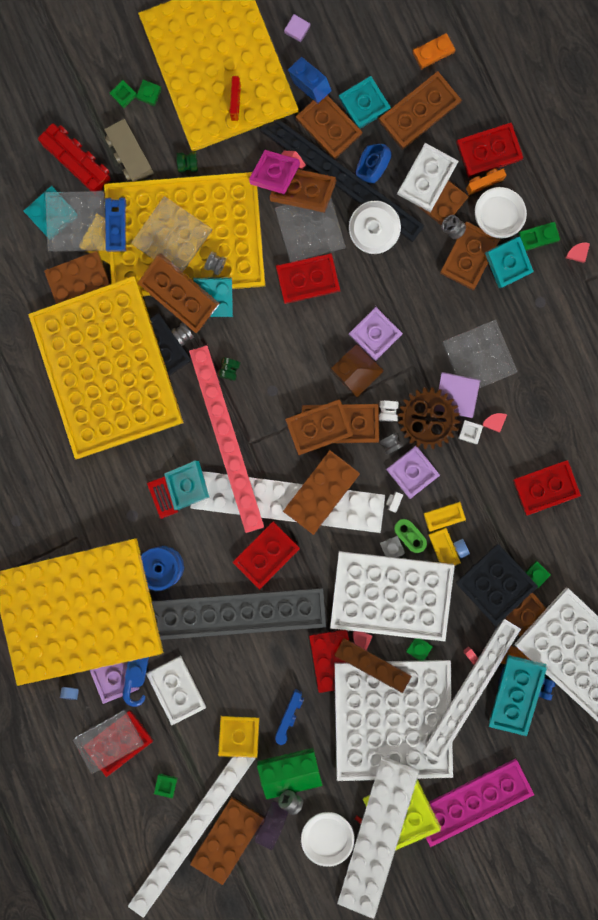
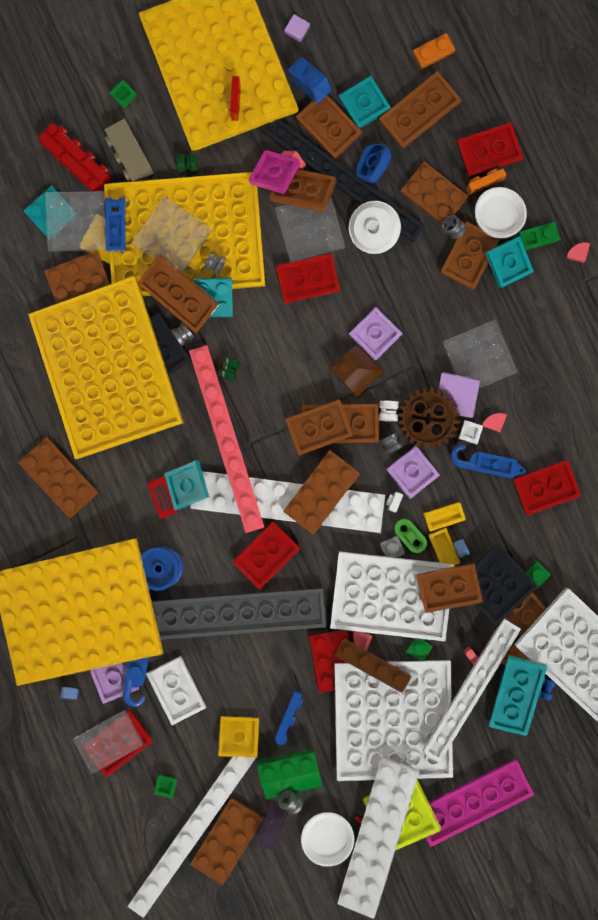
(58, 477): none -> dark orange plate
(148, 93): green plate -> none
(427, 177): white tile -> none
(449, 588): none -> dark orange plate
(488, 464): none -> blue plate

